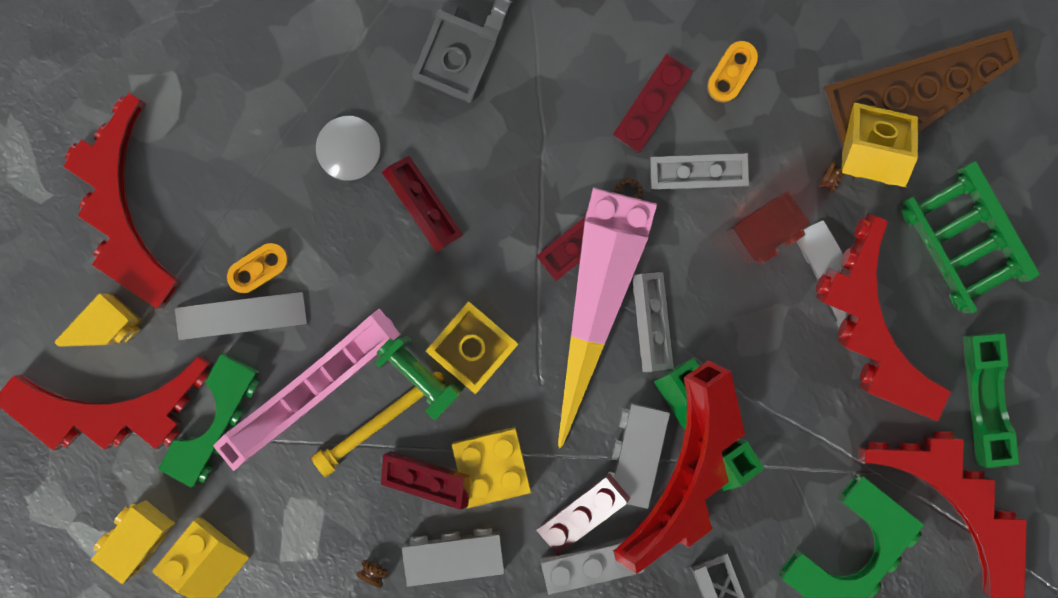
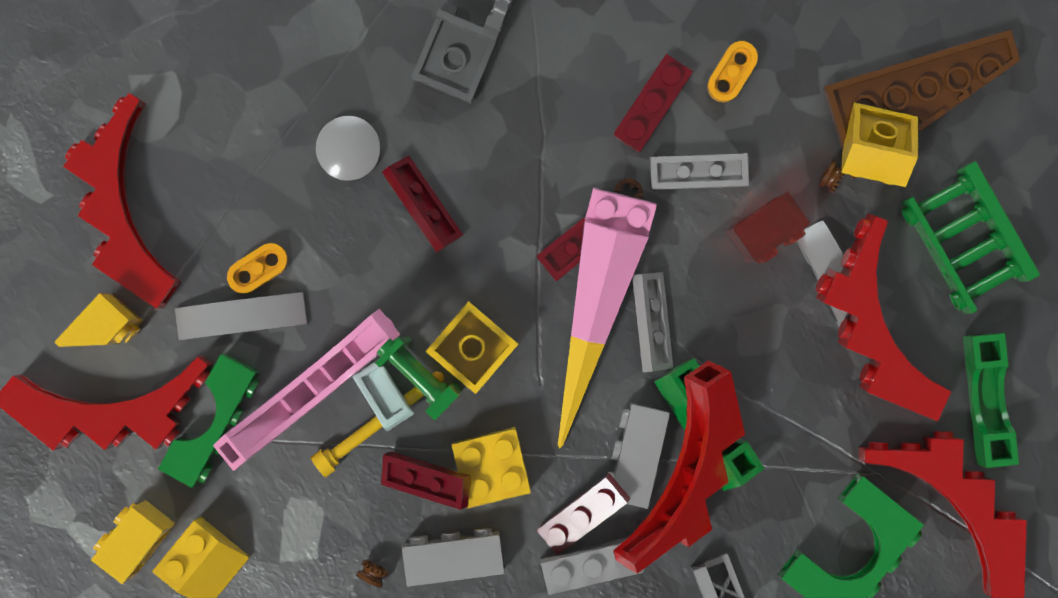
(383, 396): none -> light aqua tile

